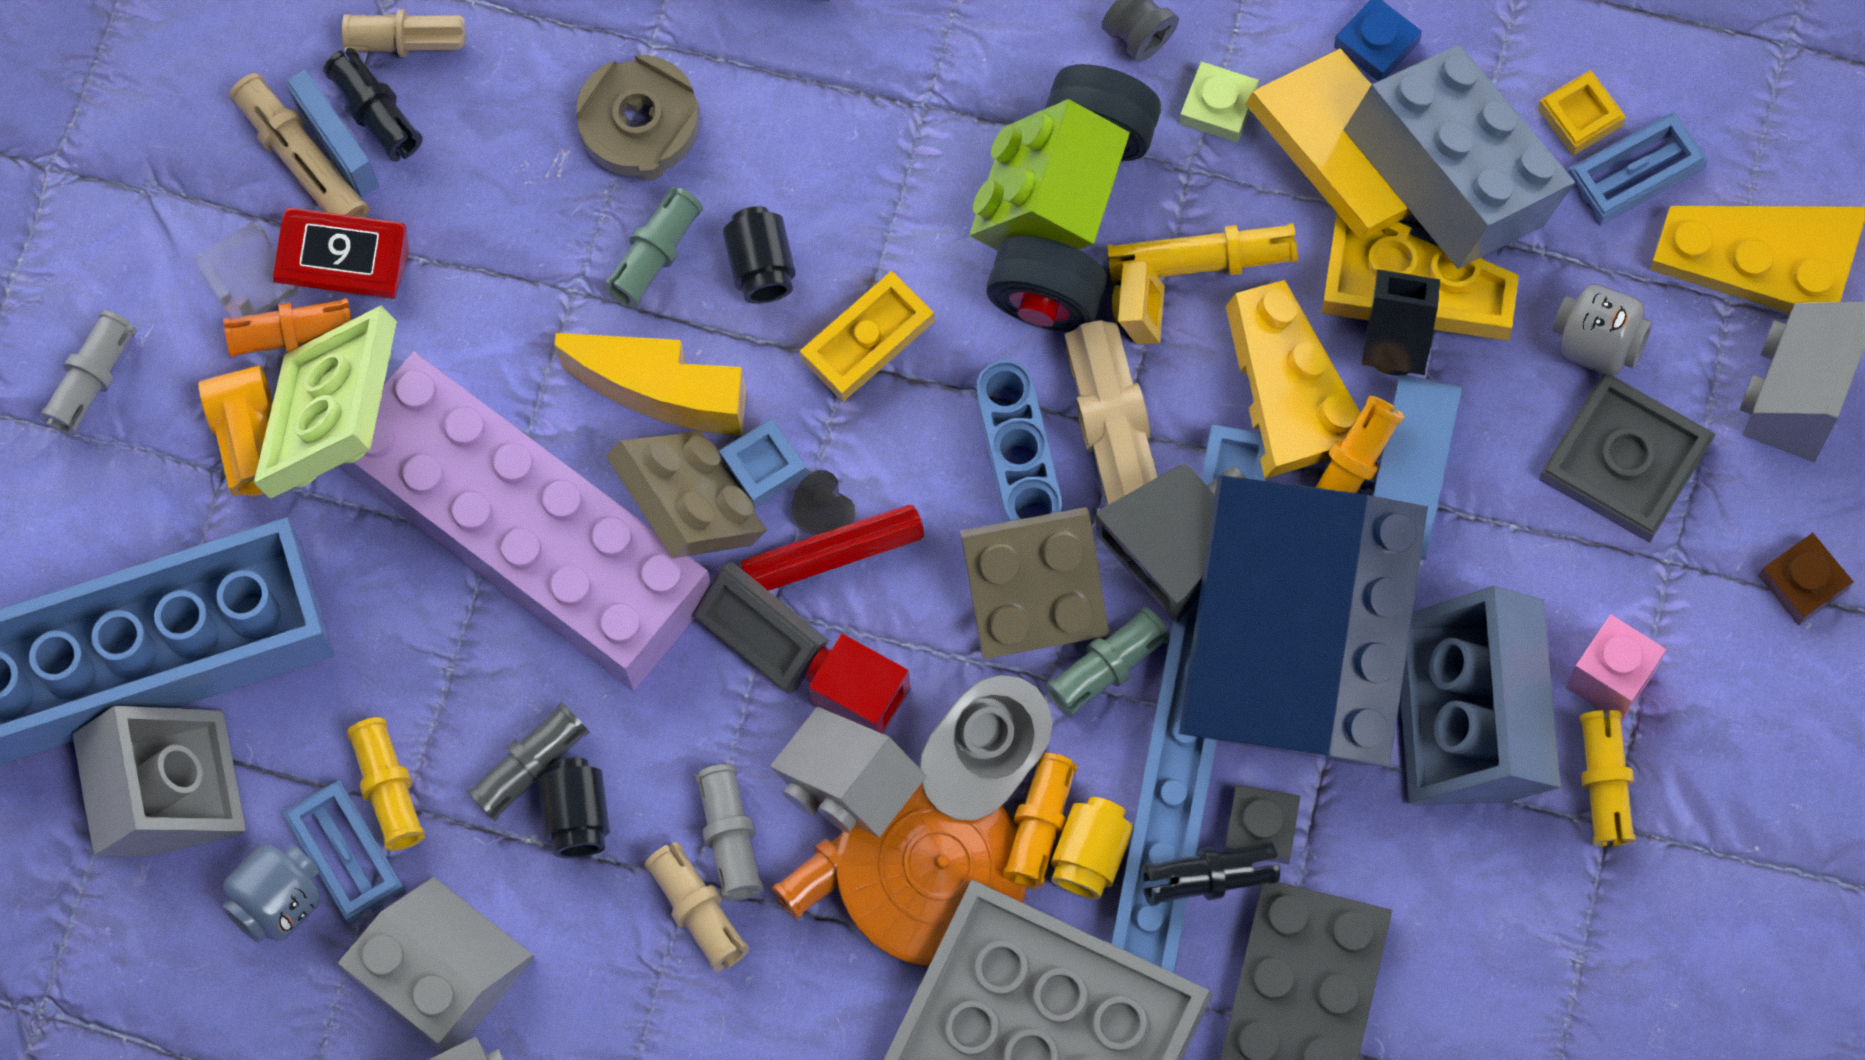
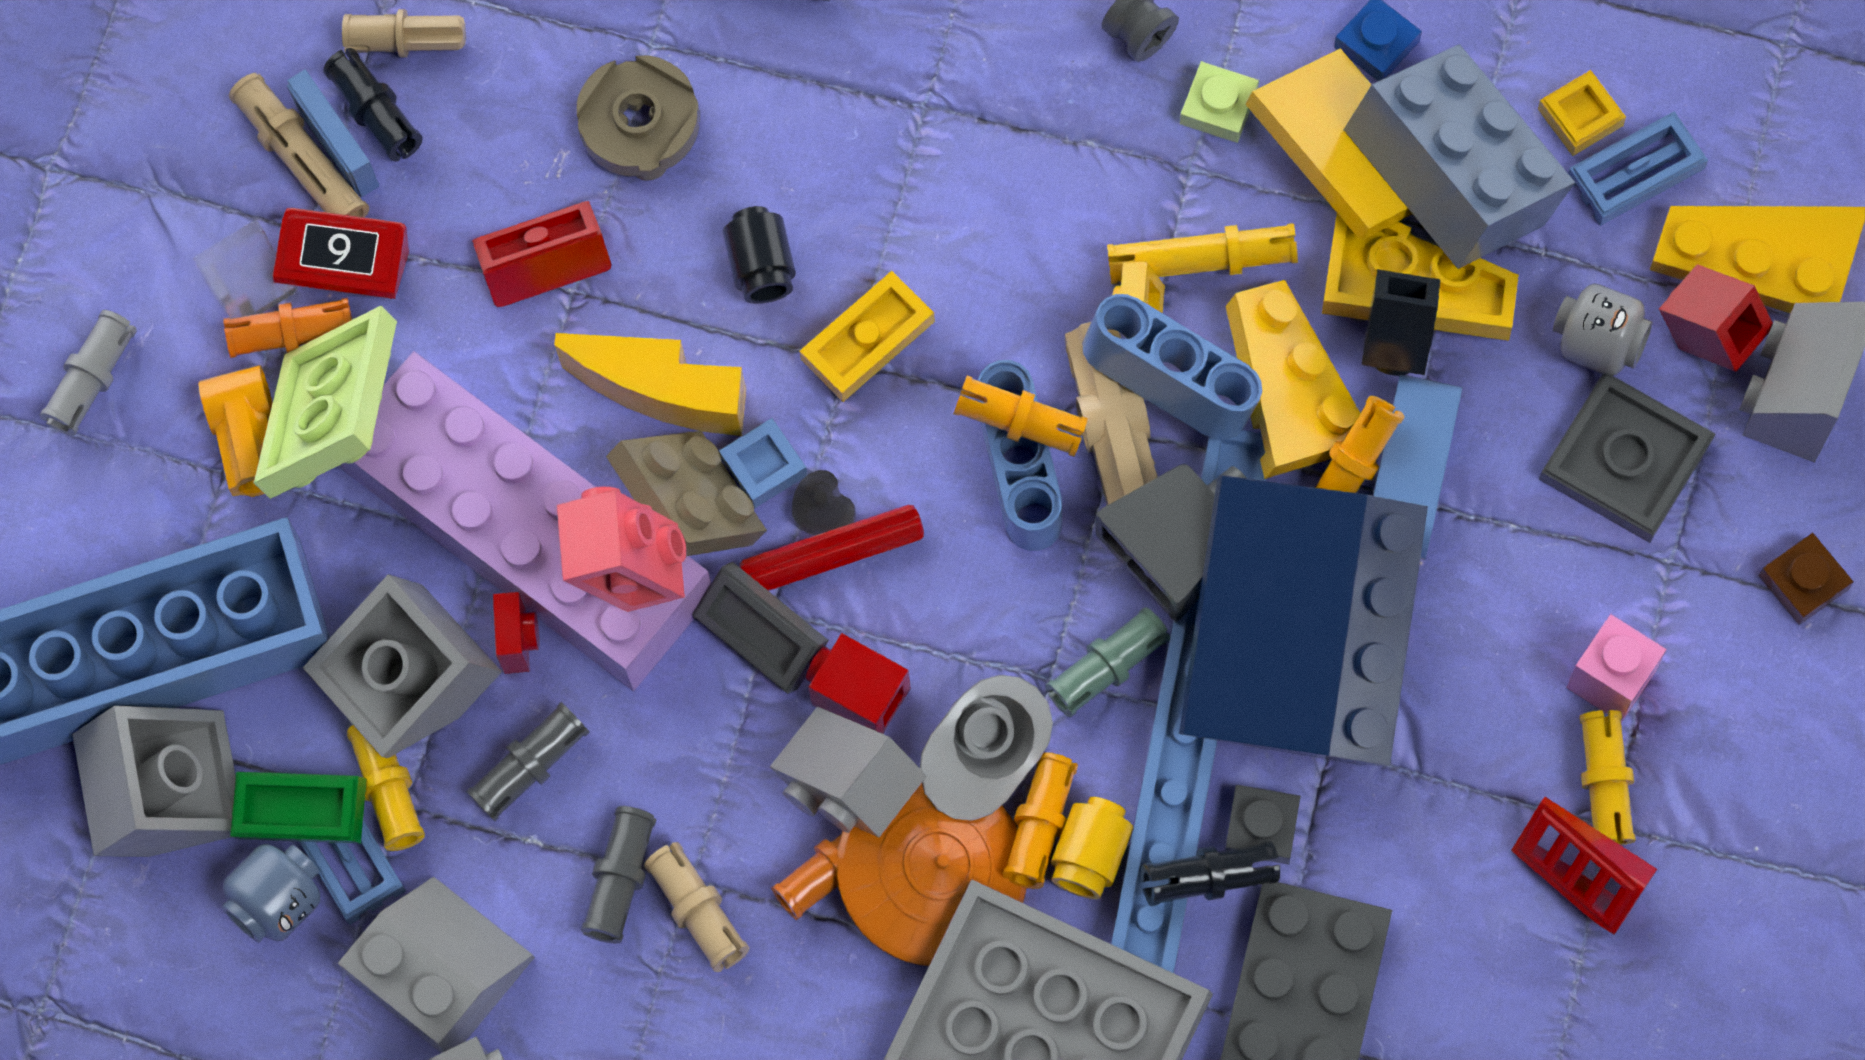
(298, 807): none -> green tile
(401, 667): none -> light grey slope
(514, 632): none -> red plate
(542, 254): none -> red slope
(574, 808): black brick -> none
(618, 874): none -> dark grey pin
(620, 550): none -> coral brick
(653, 247): sand green pin -> none
(728, 832): light grey pin -> none
(1020, 416): none -> light orange pin
(1035, 583): dark tan plate -> none
(1052, 192): brick -> none
(1183, 394): none -> medium blue beam
(1479, 701): sand blue slope -> none
(1613, 859): none -> red slope
(1716, 317): none -> red brick

